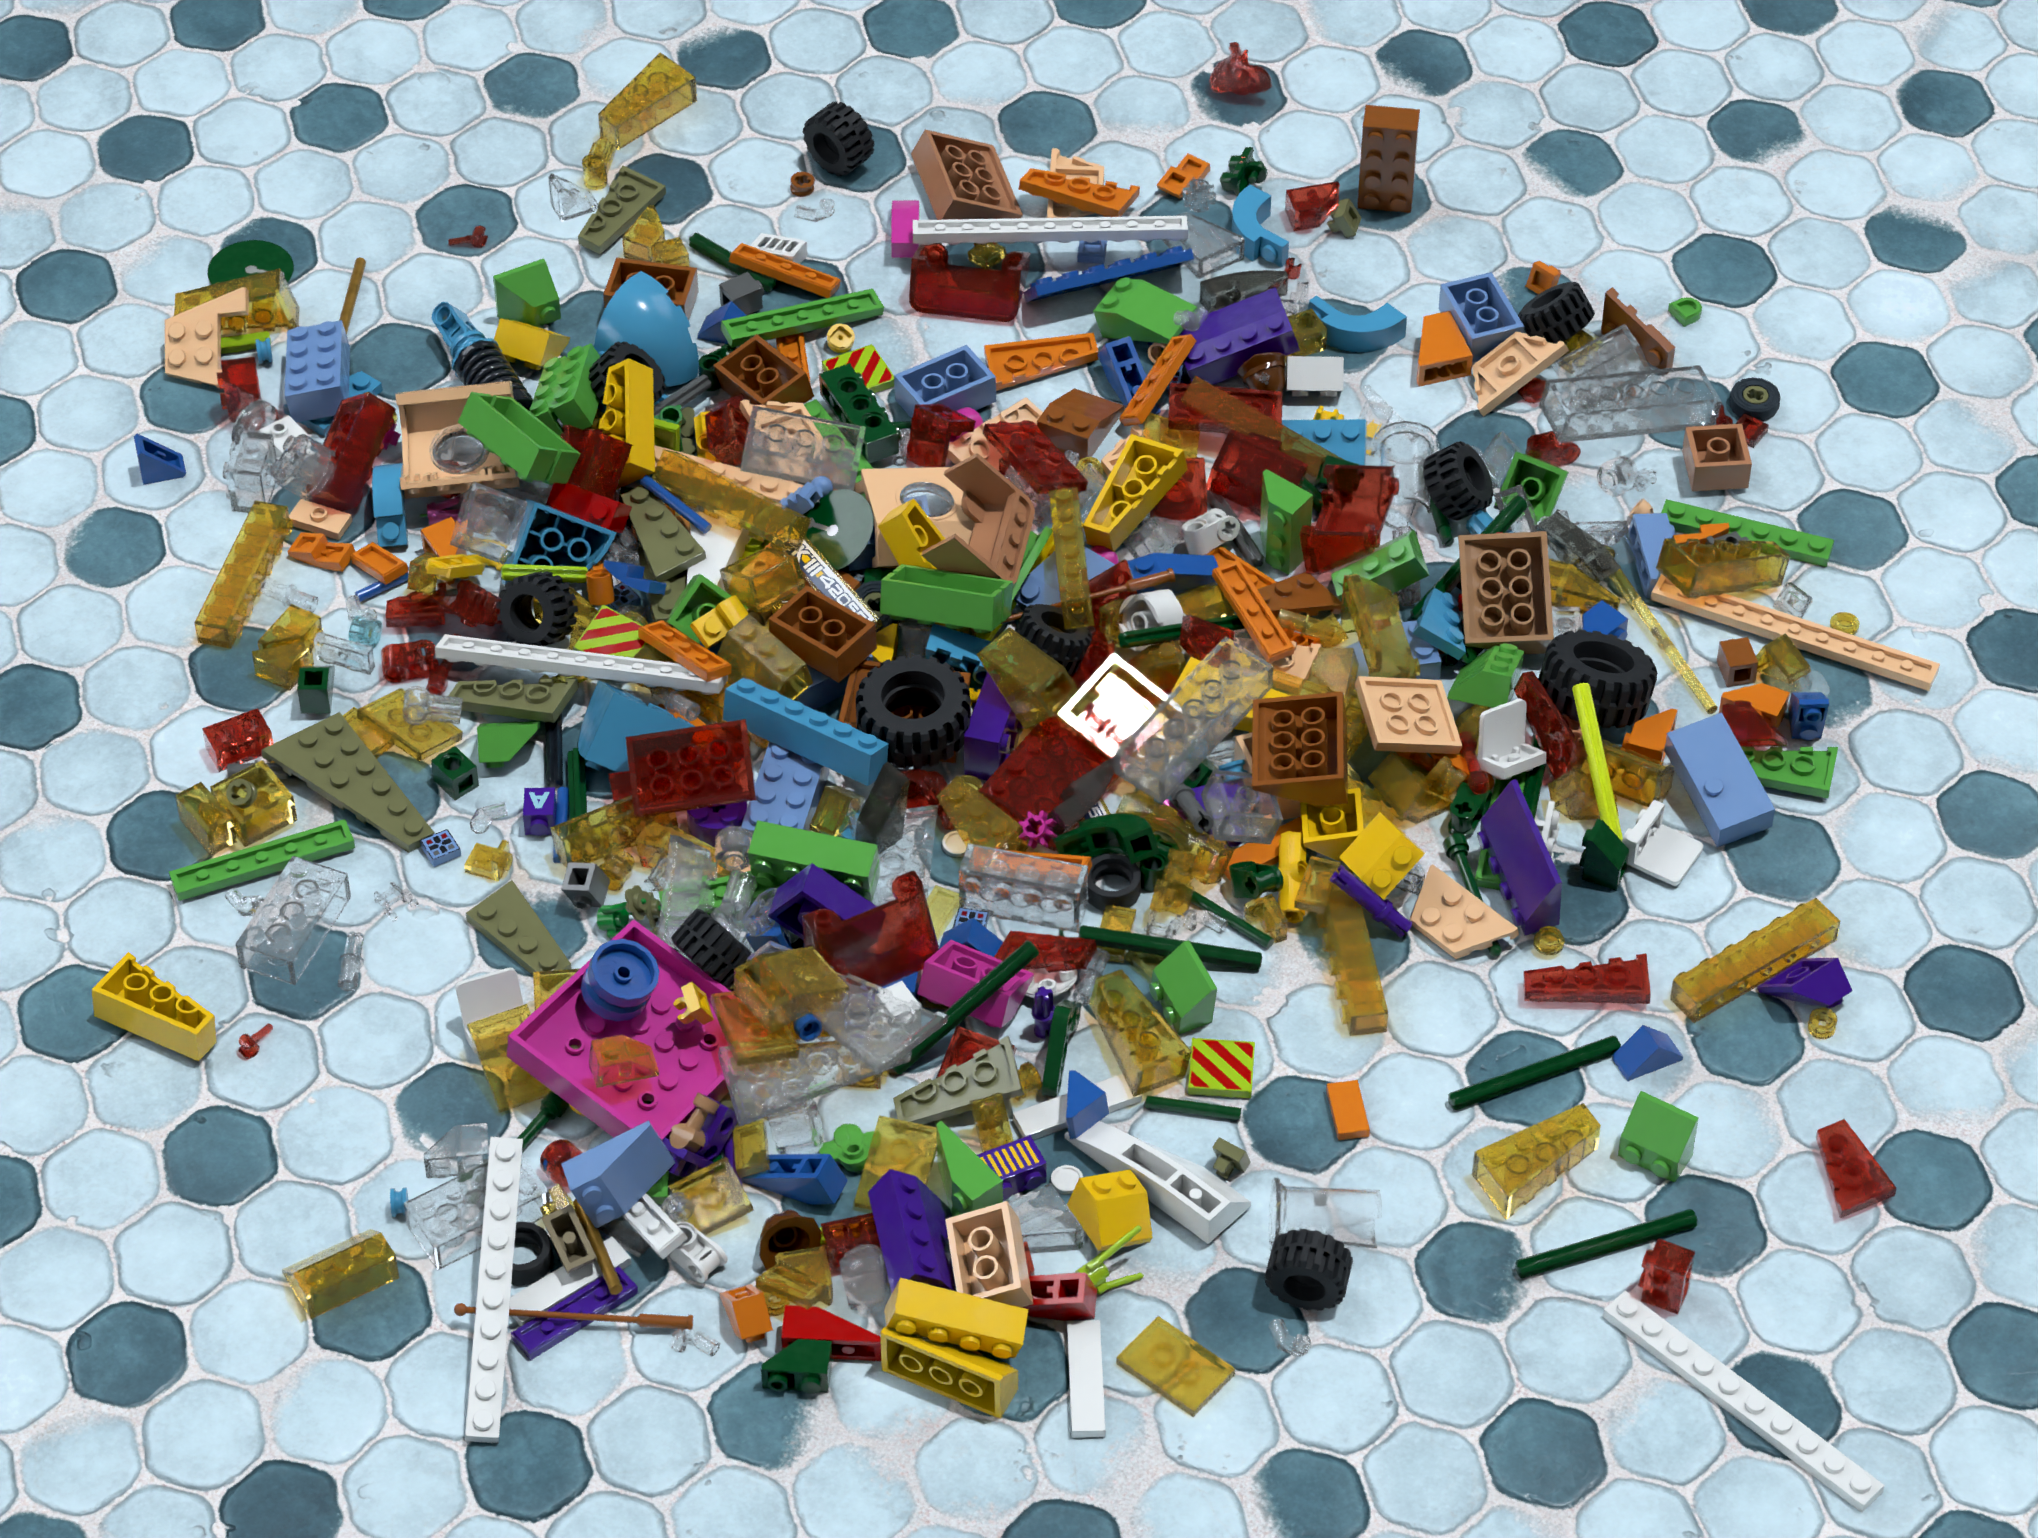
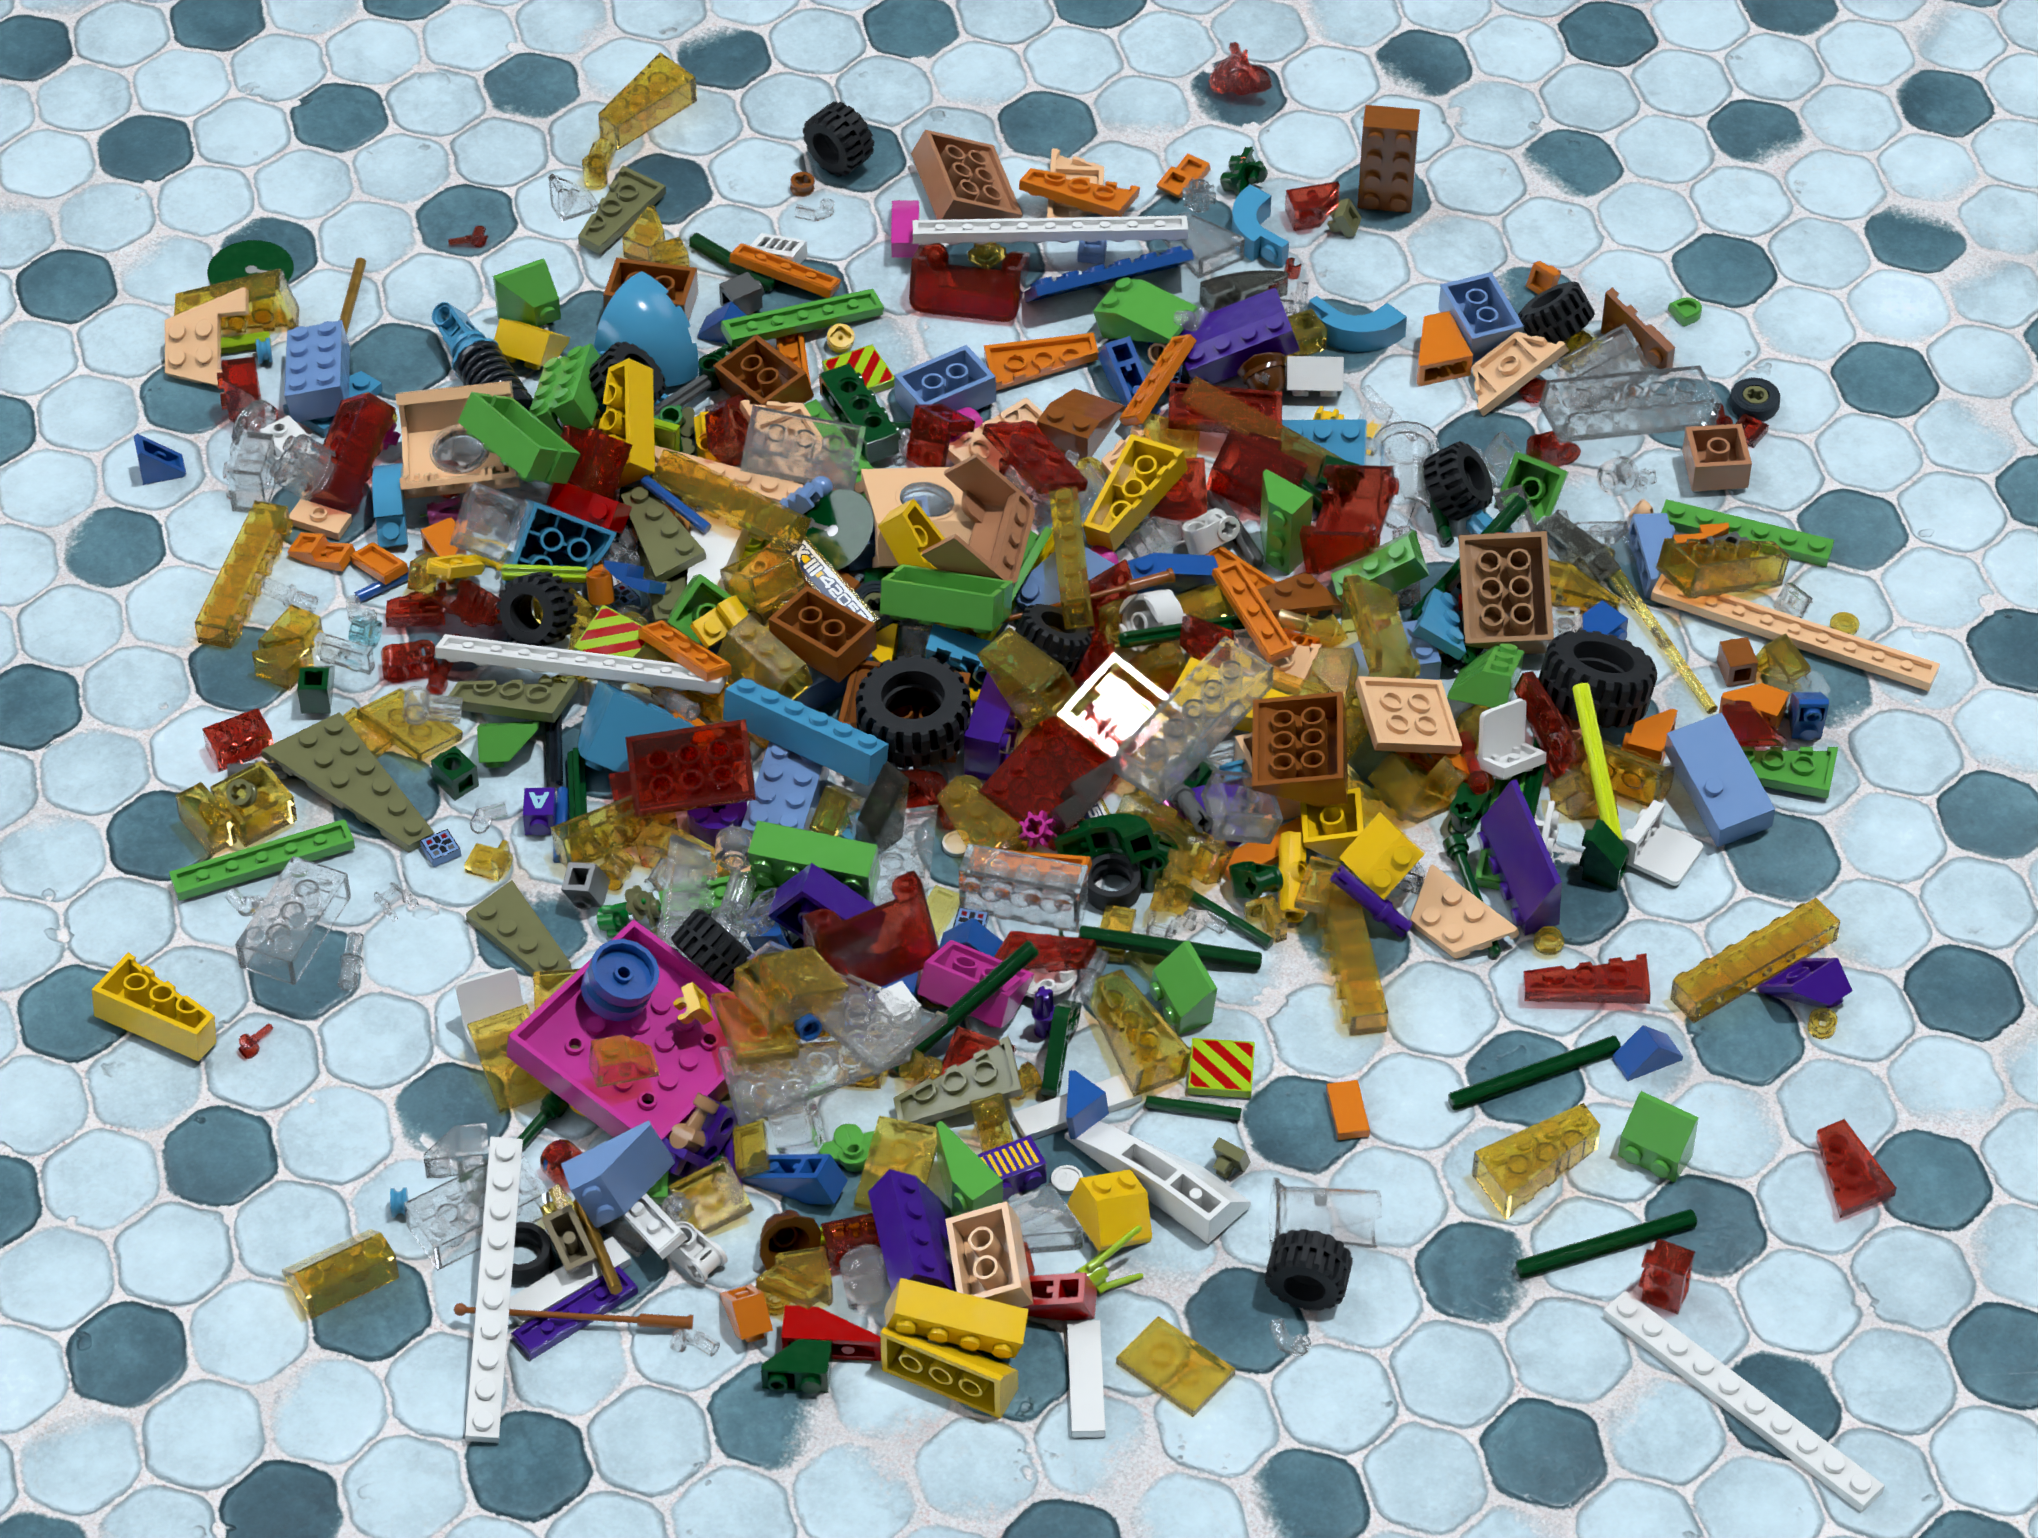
(920, 1067): none -> clear yellow wheel

